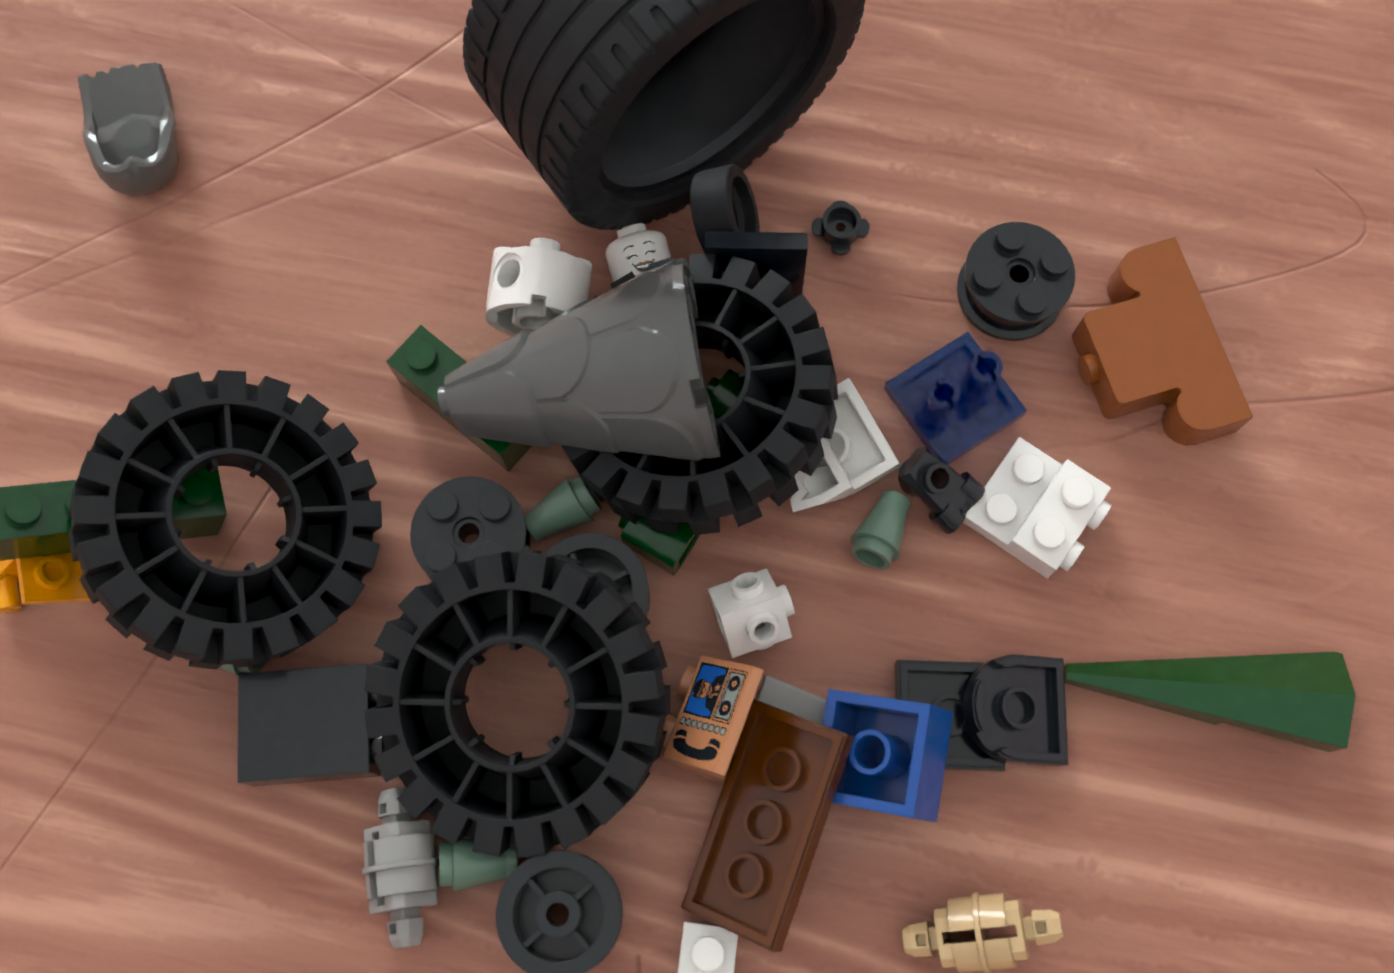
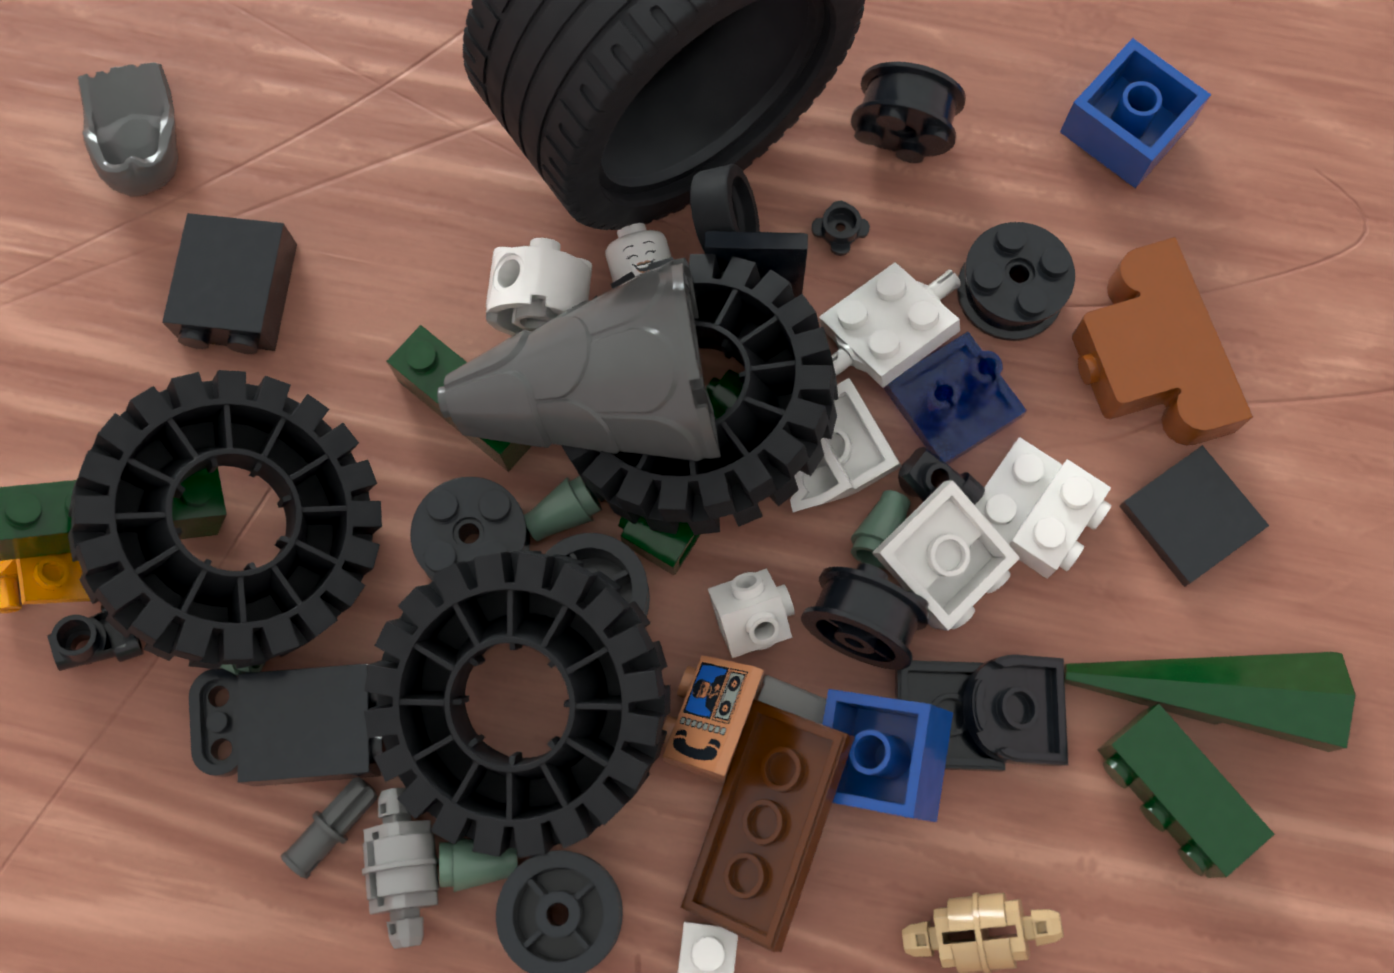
(103, 641): none -> black plate
(214, 724): none -> black plate
(230, 283): none -> black brick
(329, 827): none -> dark grey axle
(866, 616): none -> black wheel
(891, 323): none -> white plate
(908, 110): none -> black wheel
(947, 556): none -> white plate
(1134, 112): none -> blue brick
(1184, 794): none -> dark green brick
(1193, 515): none -> black tile

